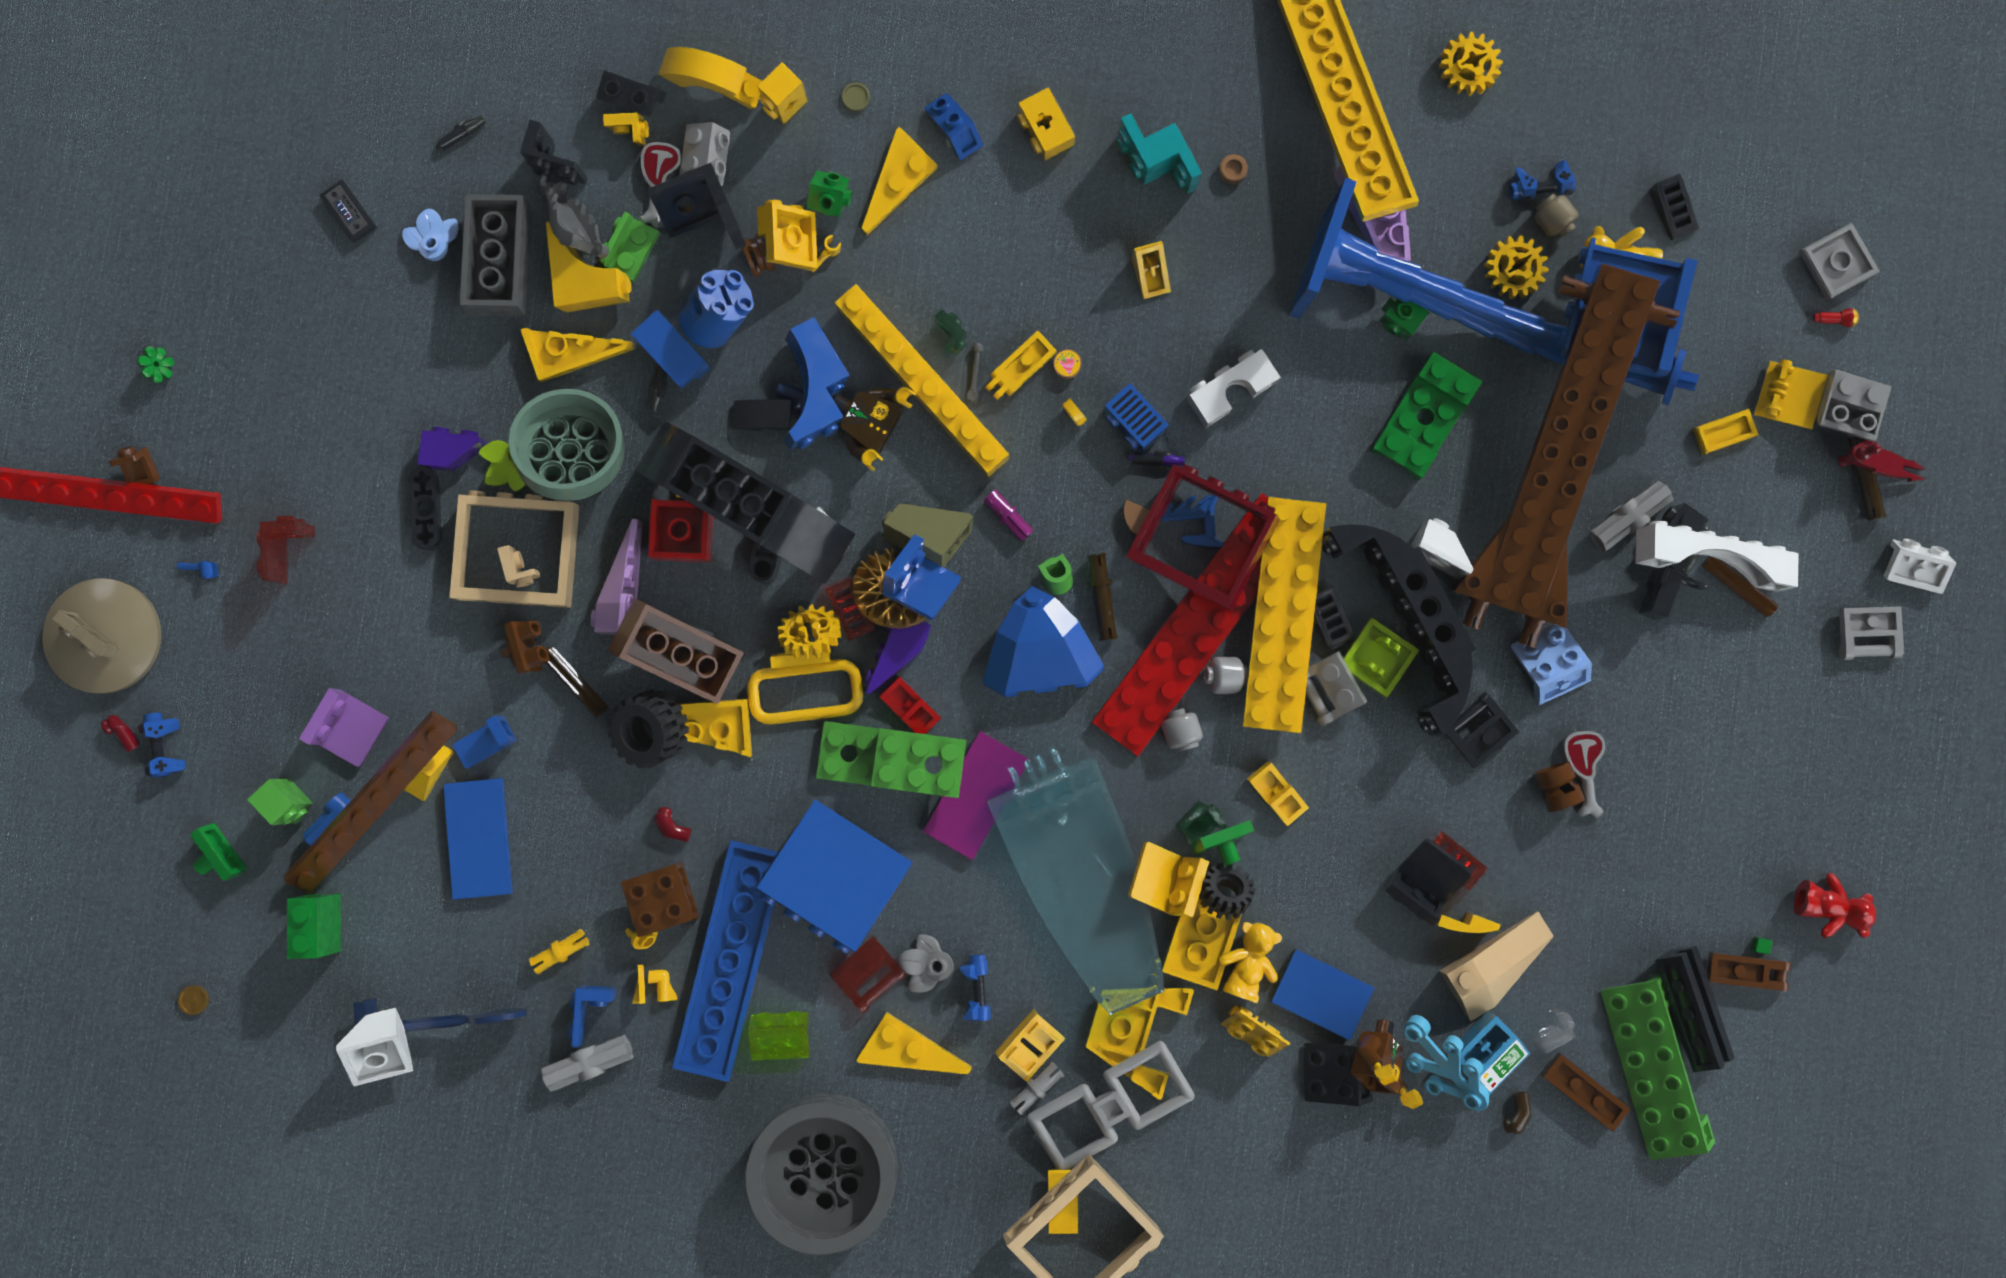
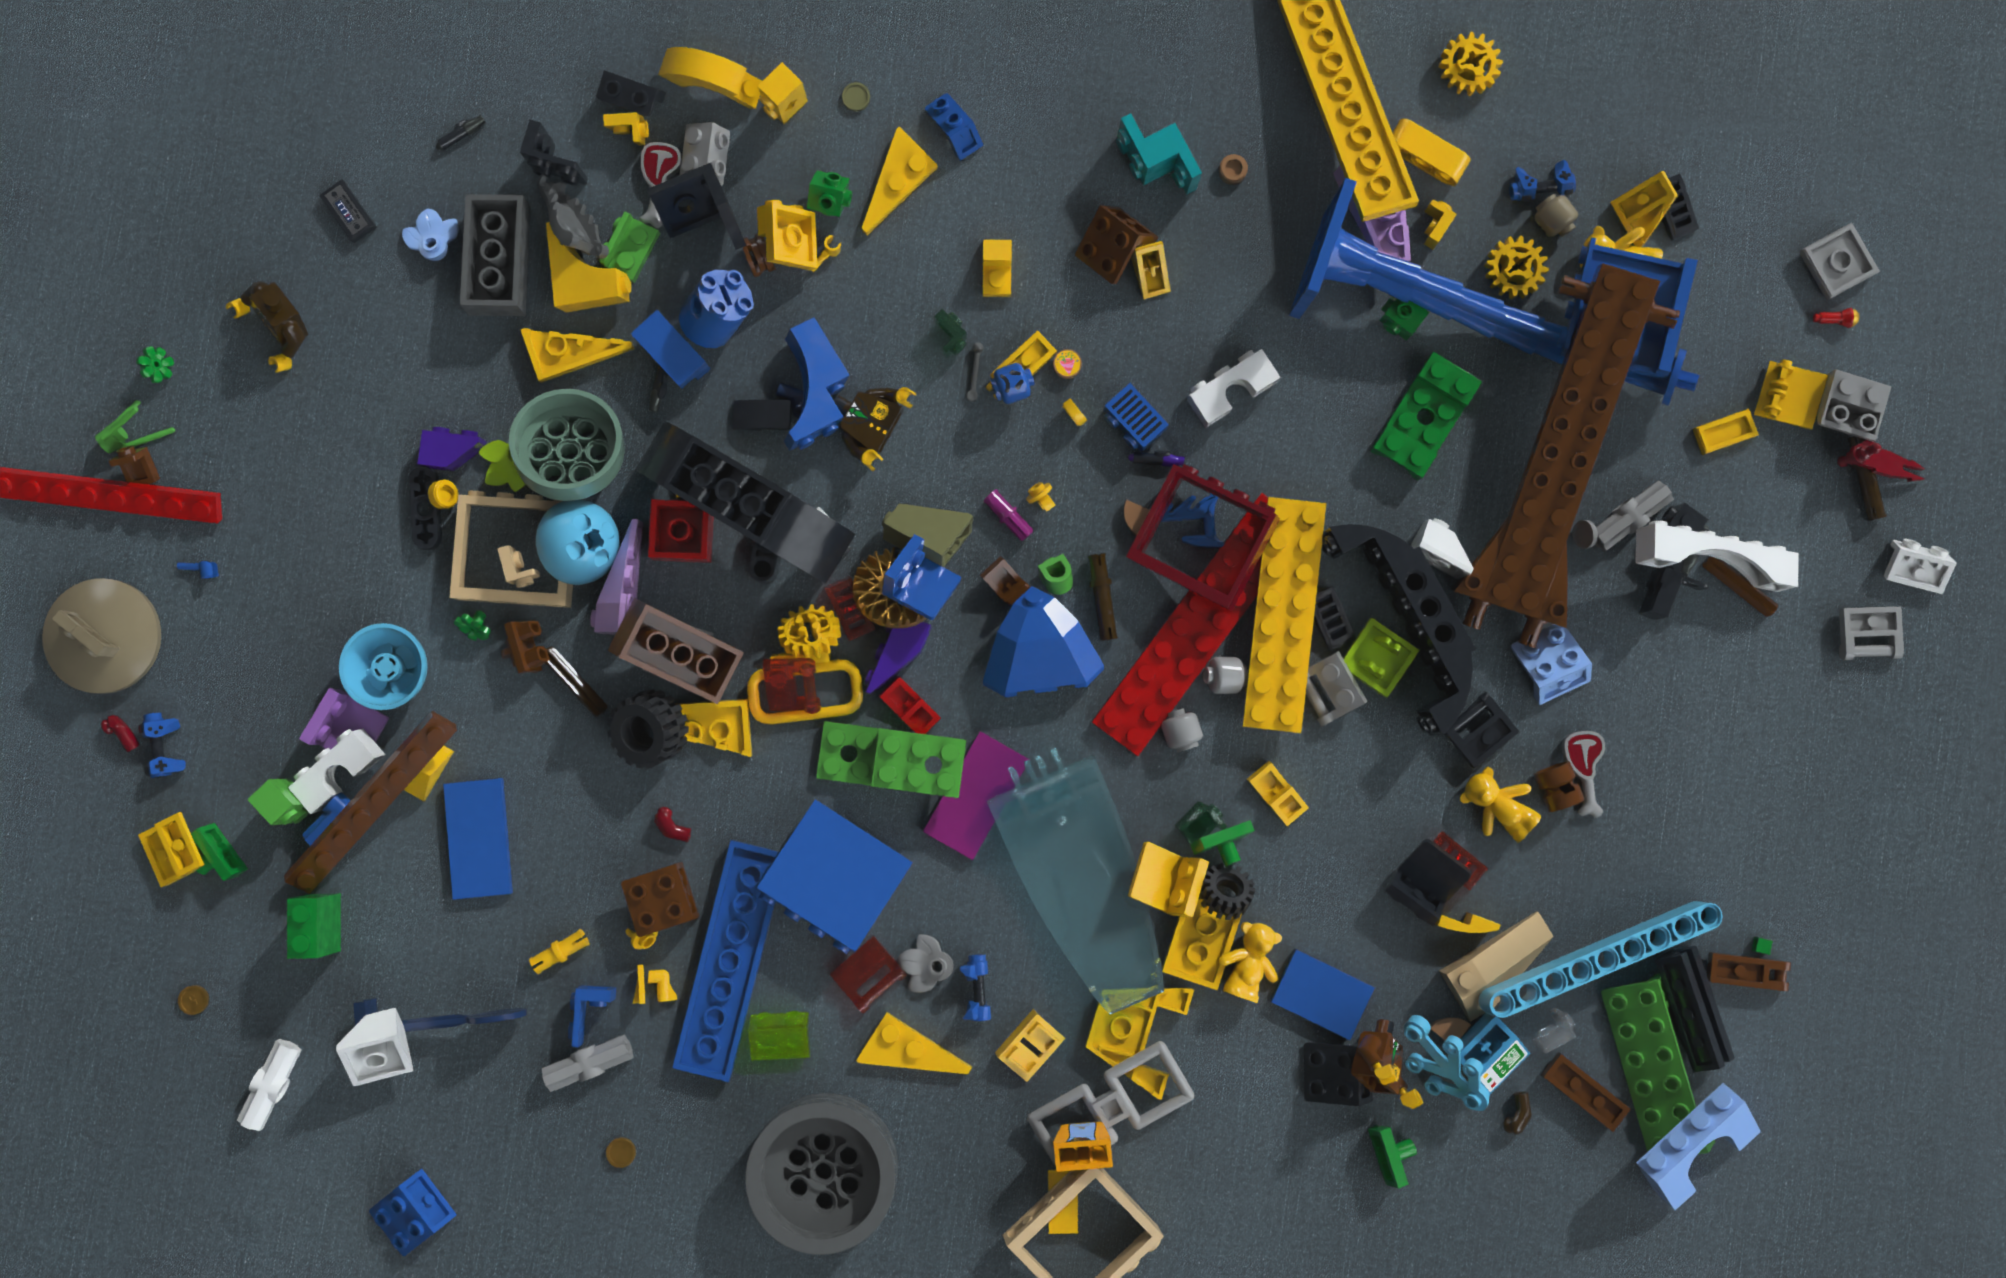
(114, 436): none -> bright green plant
(171, 850): none -> yellow slope
(269, 1085): none -> white piece
(273, 546): clear red bracket -> none
(278, 317): none -> dark brown torso
(317, 784): none -> white arch
(368, 663): none -> medium azure piece
(412, 1212): none -> blue bracket
(443, 494): none -> yellow tile
(473, 626): none -> green plant
(485, 741): blue bracket -> none
(564, 541): none -> medium azure piece
(621, 1152): none -> pearl gold piece
(782, 685): none -> clear red plate
(922, 379): yellow brick -> none
(997, 268): none -> yellow slope
(1004, 581): none -> reddish brown bracket
(1012, 383): none -> blue head
(1037, 1088): light grey pin -> none
(1039, 493): none -> yellow plate
(1045, 109): yellow brick -> none
(1082, 1147): none -> light orange torso
(1112, 241): none -> reddish brown bracket
(1263, 1038): yellow hinge -> none
(1391, 1154): none -> green tile
(1430, 152): none -> yellow beam
(1443, 218): none -> yellow bracket
(1450, 1026): none -> medium nougat tile
(1498, 803): none -> yellow piece
(1585, 534): none -> light grey piece
(1587, 958): none -> medium azure beam
(1645, 205): none -> yellow wing
(1669, 1160): none -> light blue arch
(1834, 905): red piece -> none

